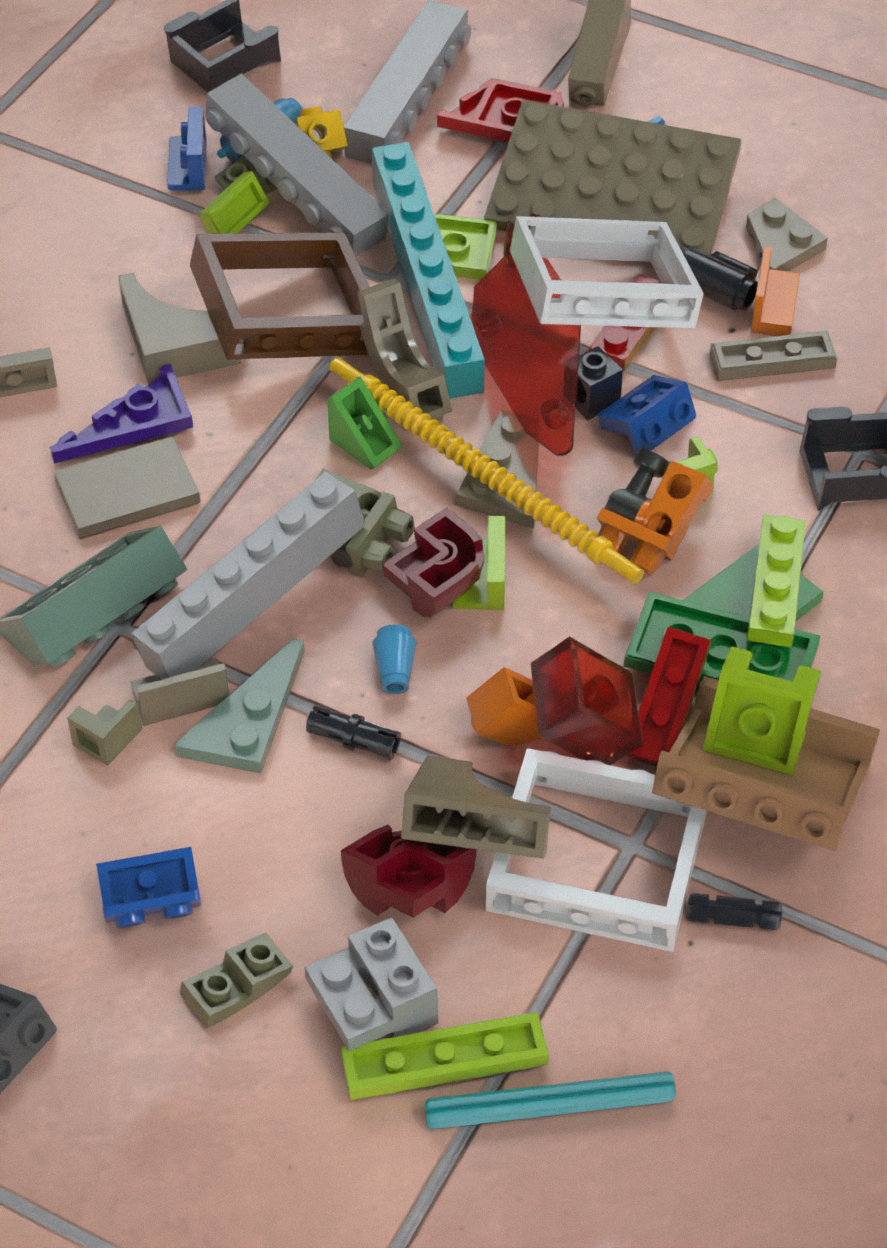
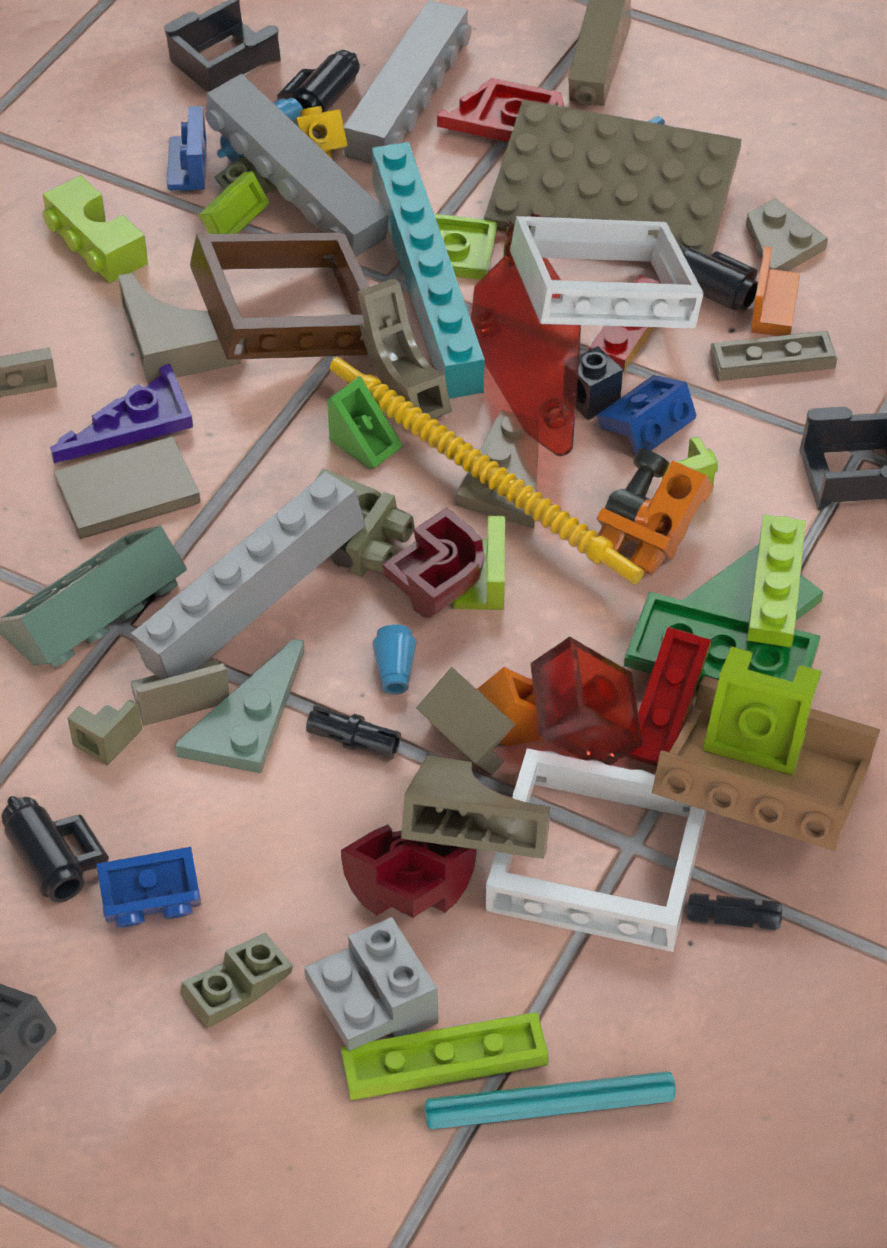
(45, 851): none -> black piece
(79, 217): none -> lime arch
(325, 83): none -> black piece
(467, 719): none -> dark tan panel

